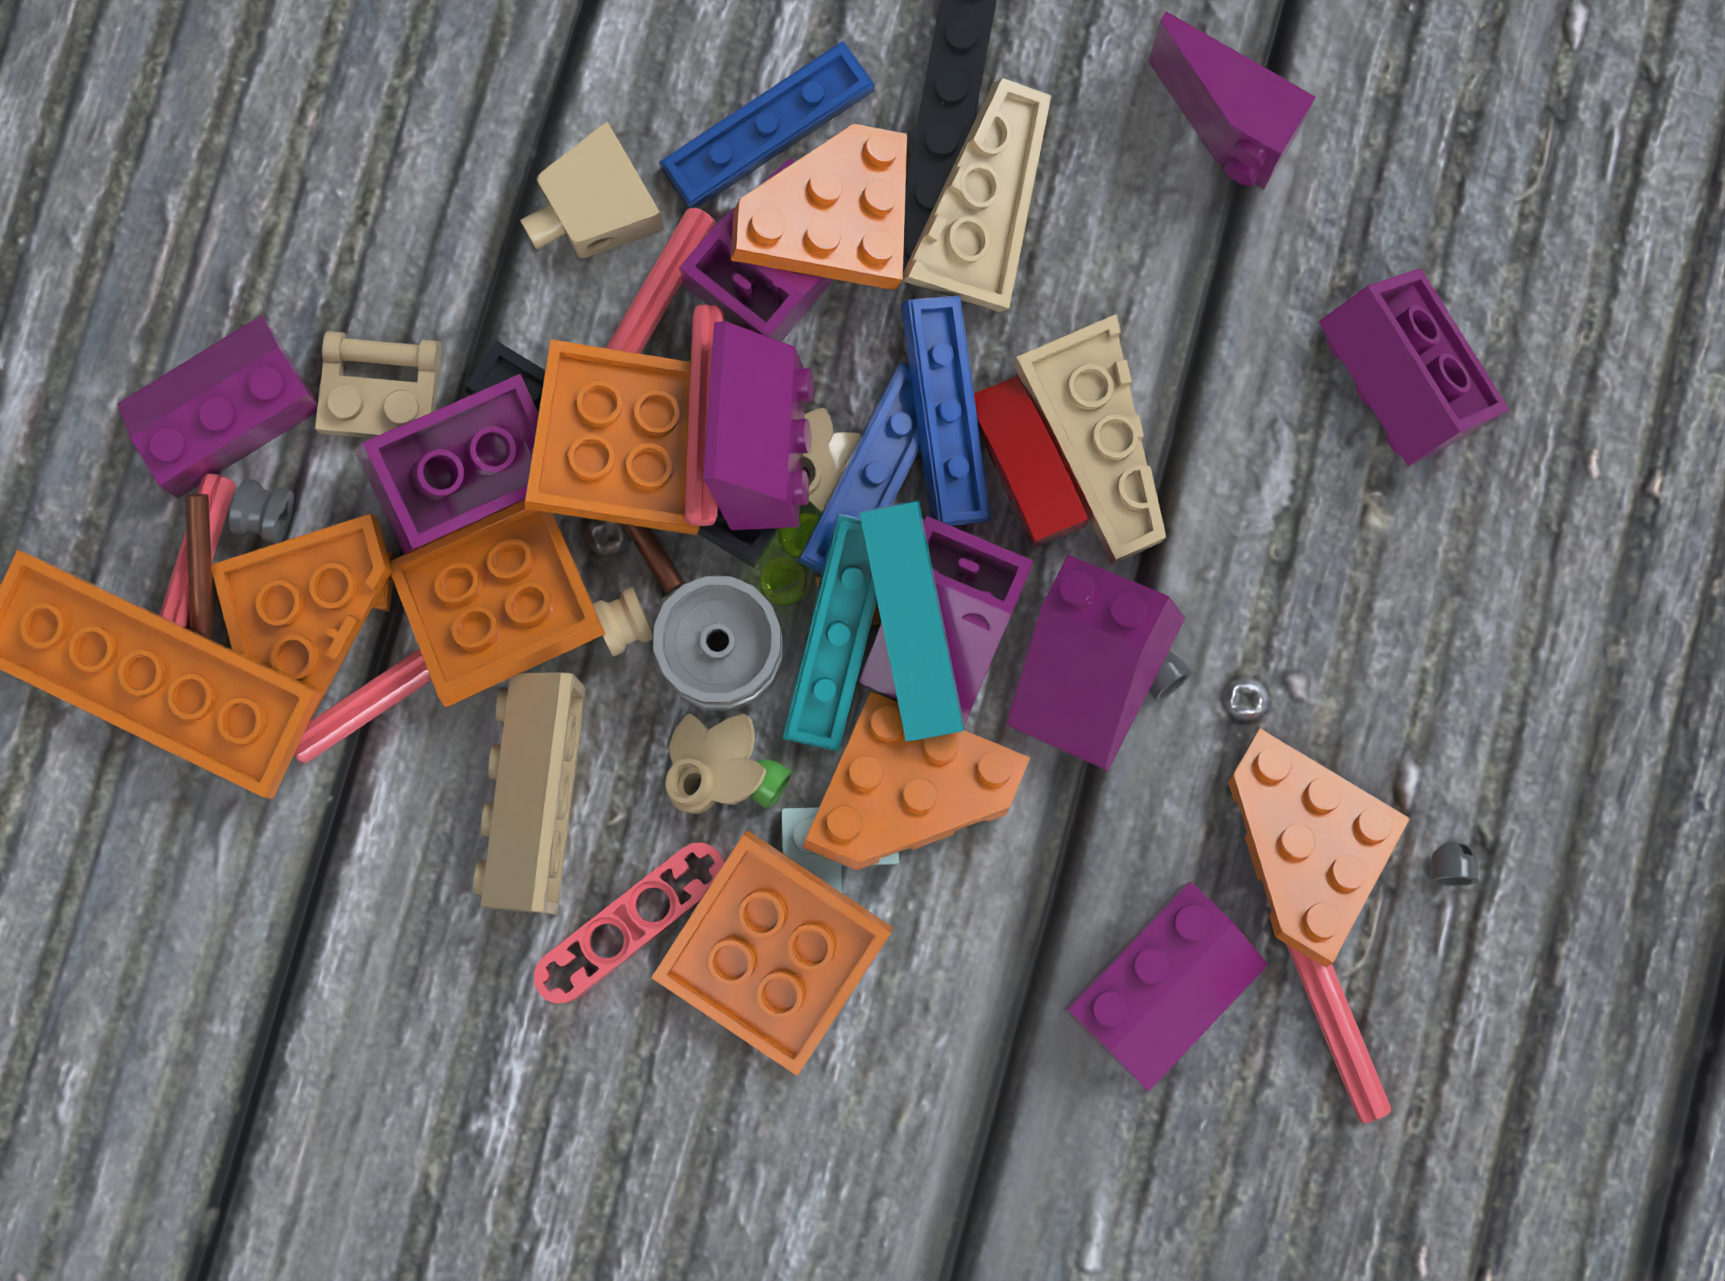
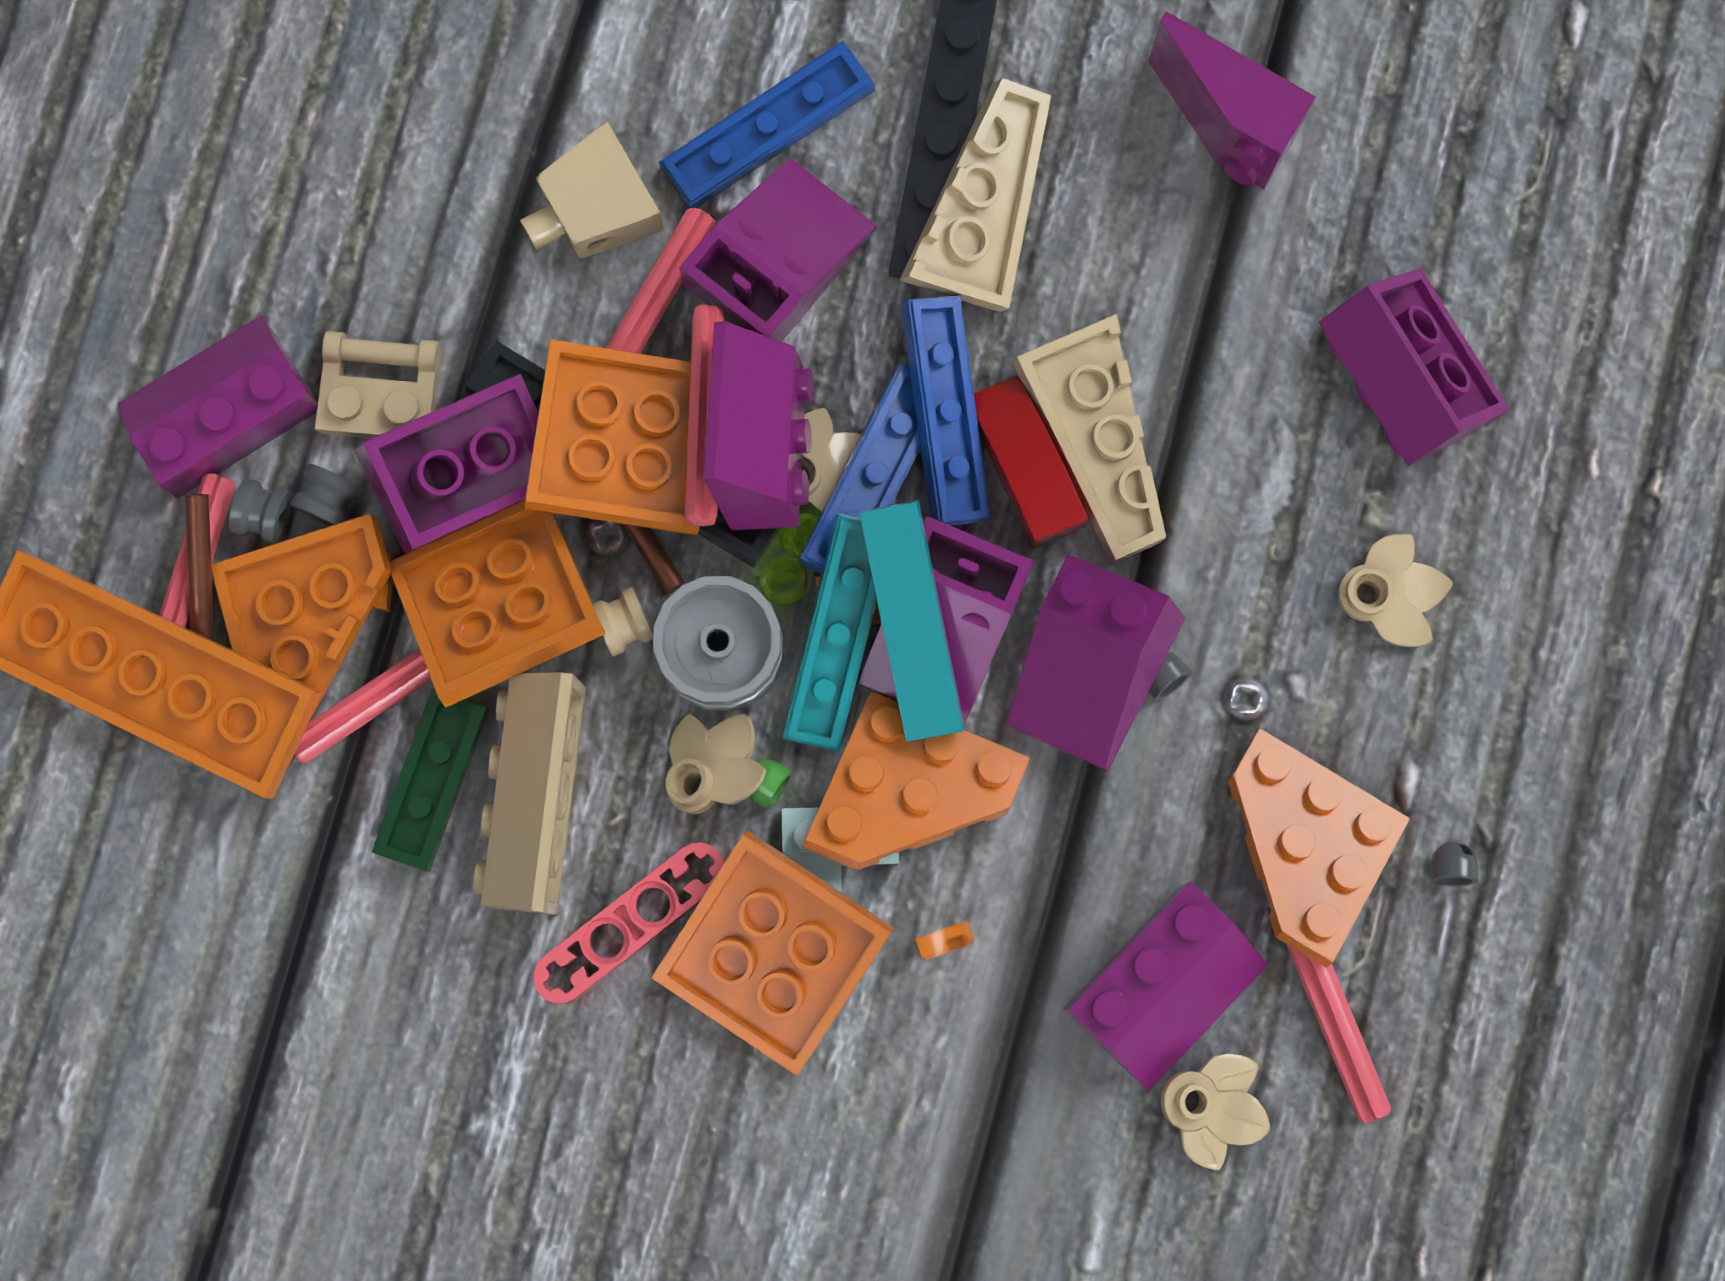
(324, 495): none -> dark grey wheel
(430, 782): none -> dark green plate
(831, 211): plate -> none
(944, 940): none -> orange tile
(1224, 1108): none -> tan plate
(1401, 591): none -> tan plate

